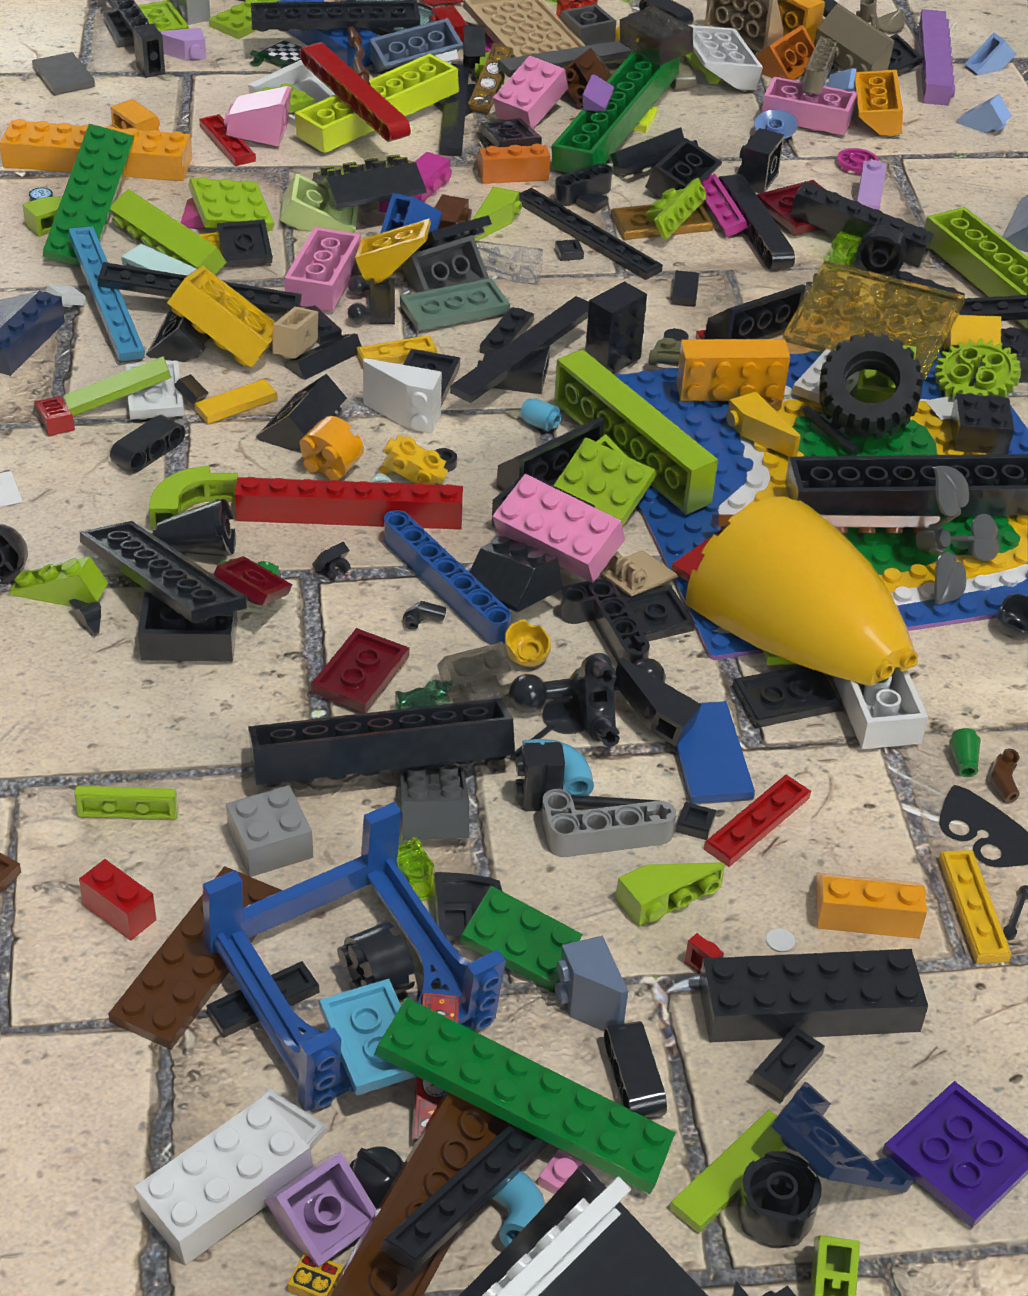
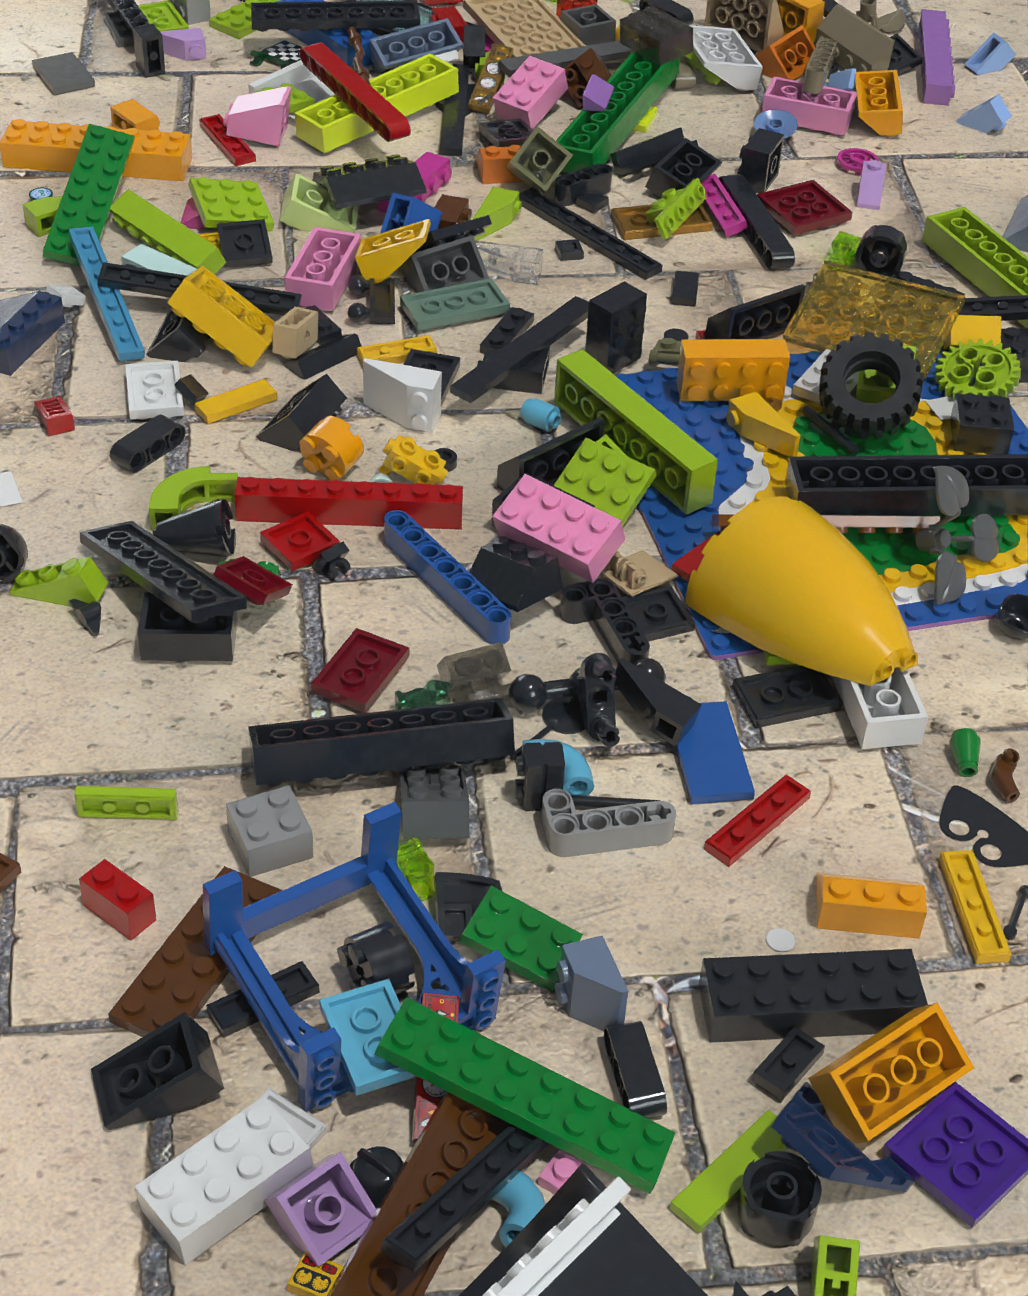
(117, 386): lime tile -> none
(157, 1074): none -> black slope
(298, 540): none -> red plate
(422, 610): black arm -> none
(527, 644): yellow hair -> none
(539, 160): none -> olive brick
(661, 888): lime slope -> none
(696, 821): black tile -> none
(698, 949): red plate -> none
(838, 213): black brick -> none
(891, 1073): none -> light orange brick

